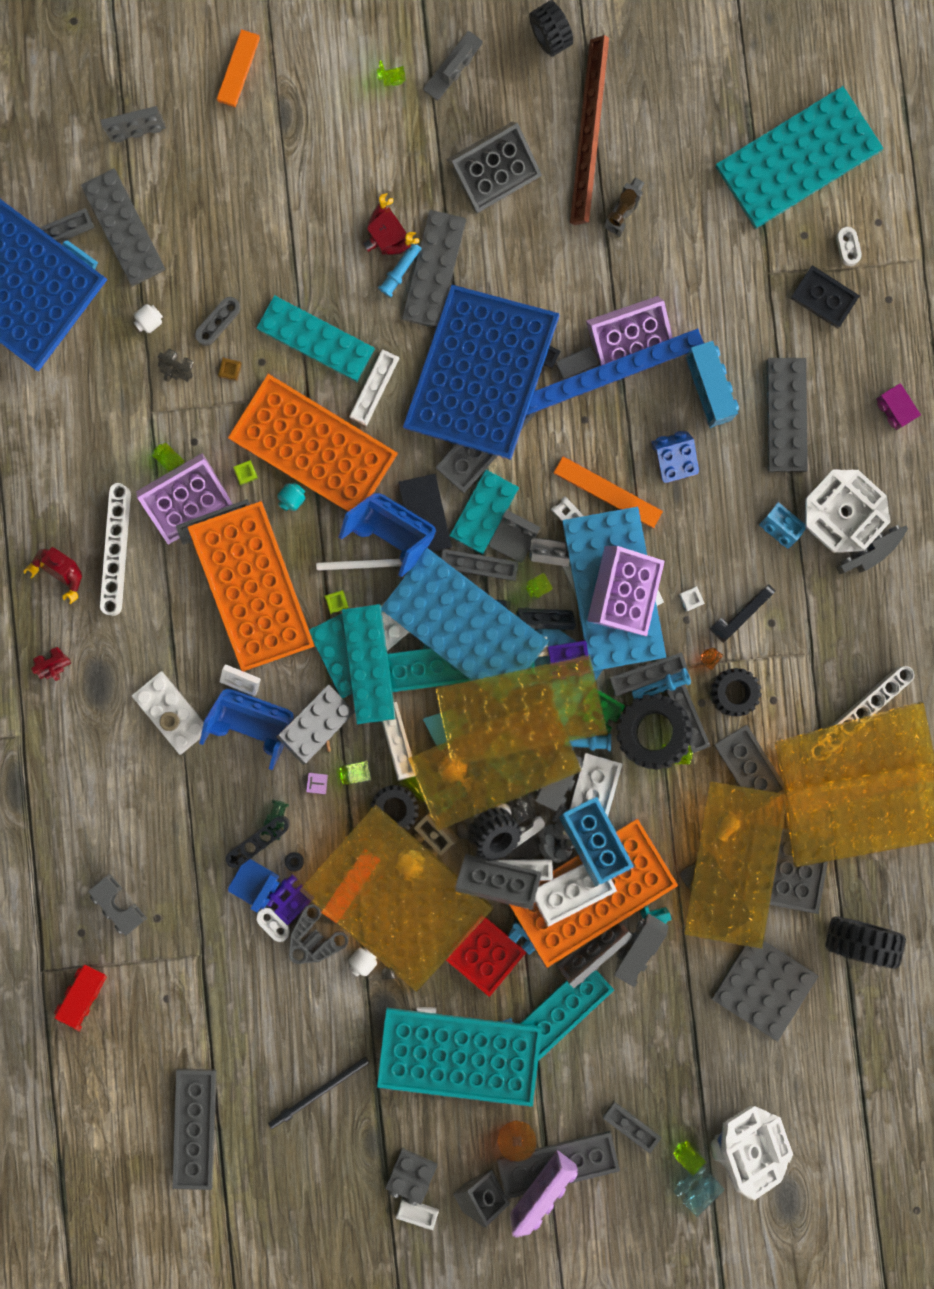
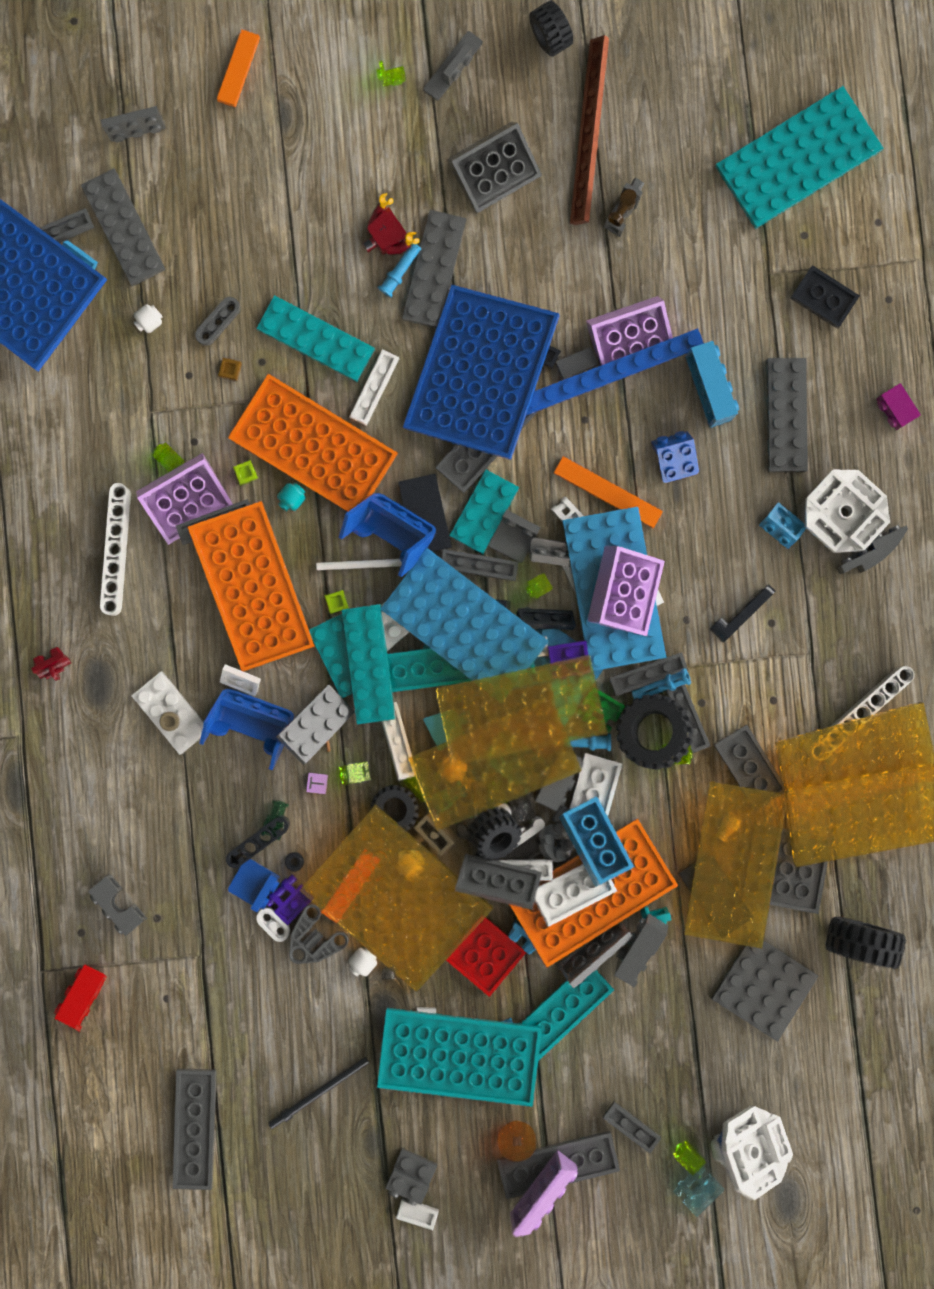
(59, 567): dark red torso -> none
(173, 368): clear smoke hips -> none
(482, 1198): dark grey slope -> none
(691, 599): white tile -> none
(711, 657): clear orange plate -> none
(752, 692): black tyre -> none
(848, 247): white plate -> none

